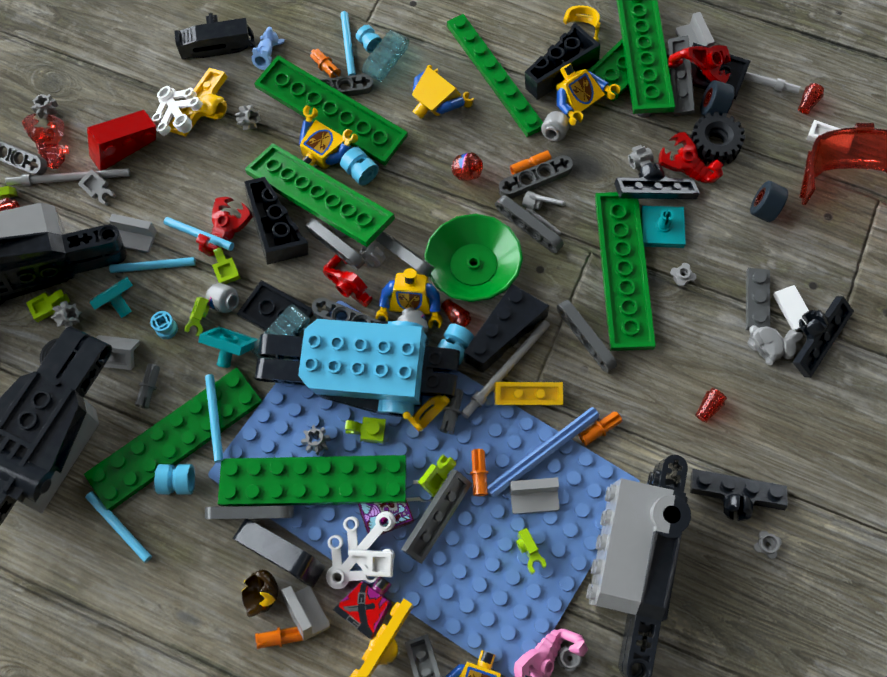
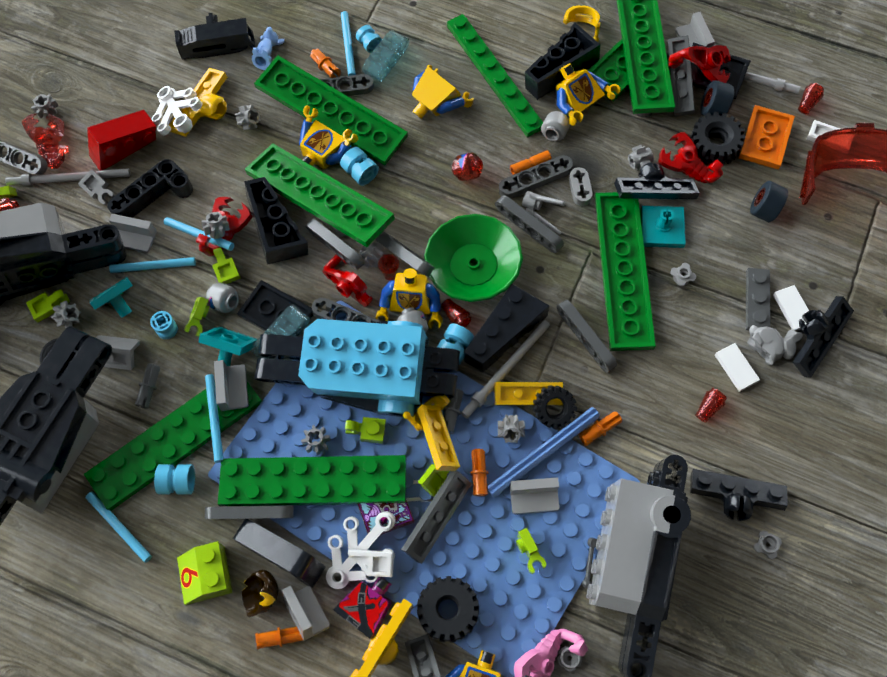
(128, 205): none -> black beam
(204, 573): none -> lime slope
(215, 225): none -> light grey gear
(230, 386): none -> light grey panel
(389, 266): none -> clear red cone
(438, 438): none -> yellow plate
(461, 623): none -> black tyre
(511, 428): none -> light grey gear
(541, 407): none -> black tyre
(585, 186): none -> light grey beam
(592, 544): none -> dark grey hinge
(737, 367): none -> white tile
(766, 137): none -> orange plate

